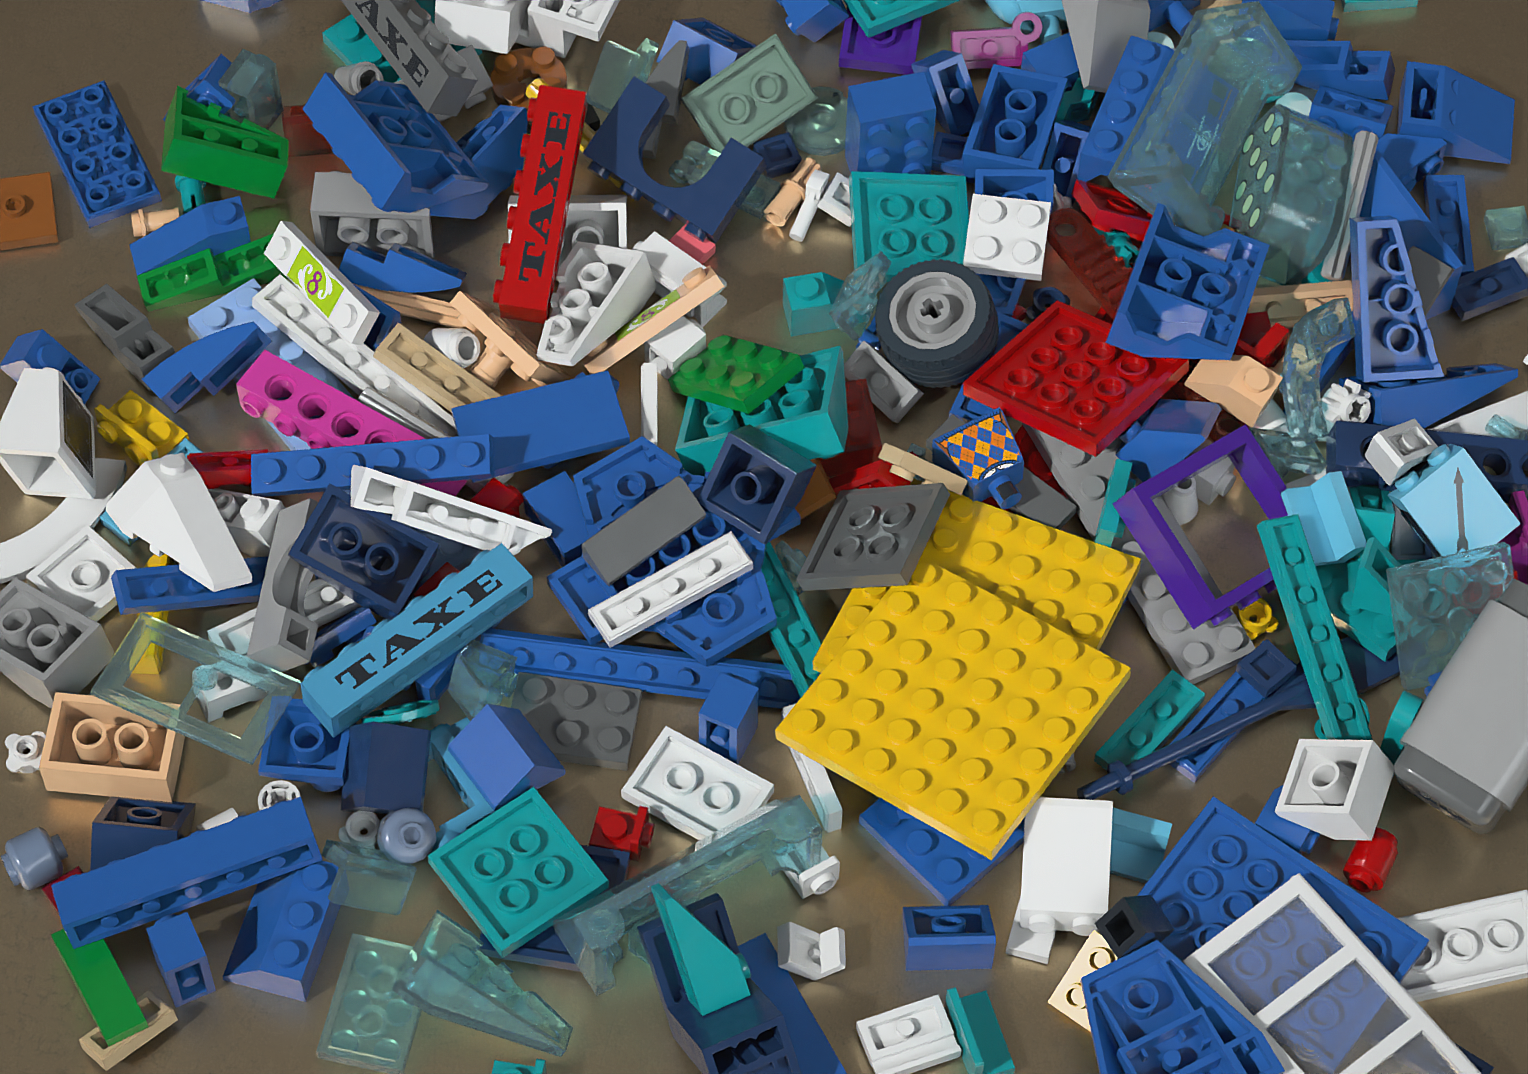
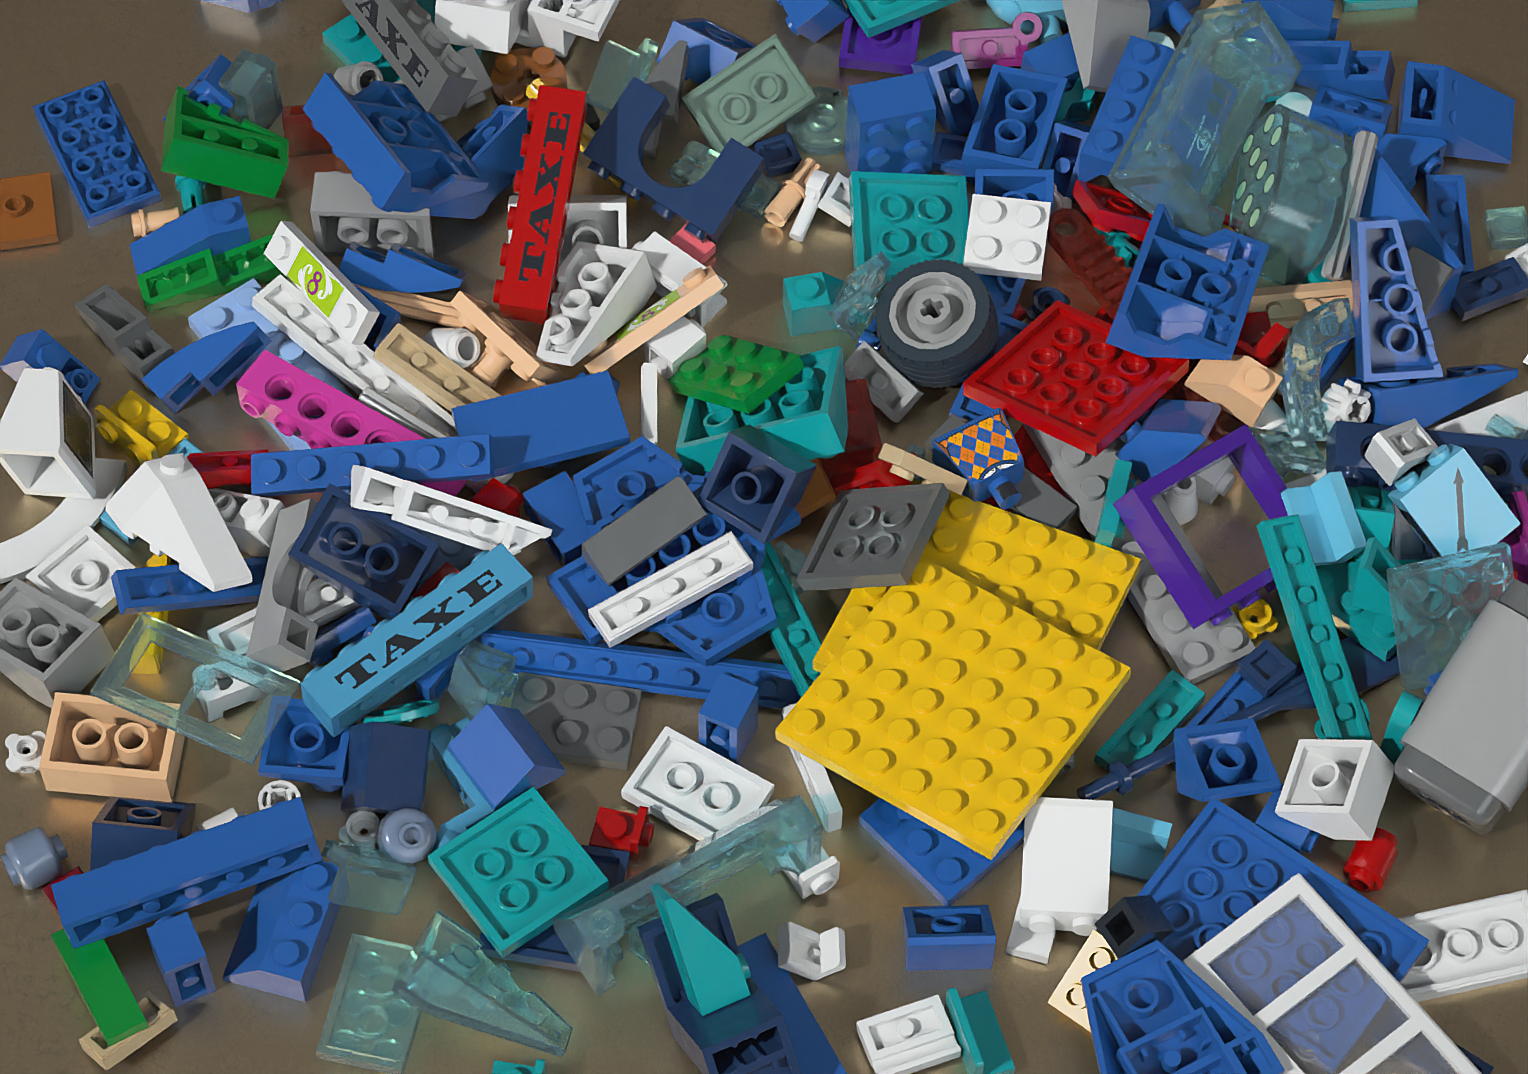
(1223, 761): none -> blue slope

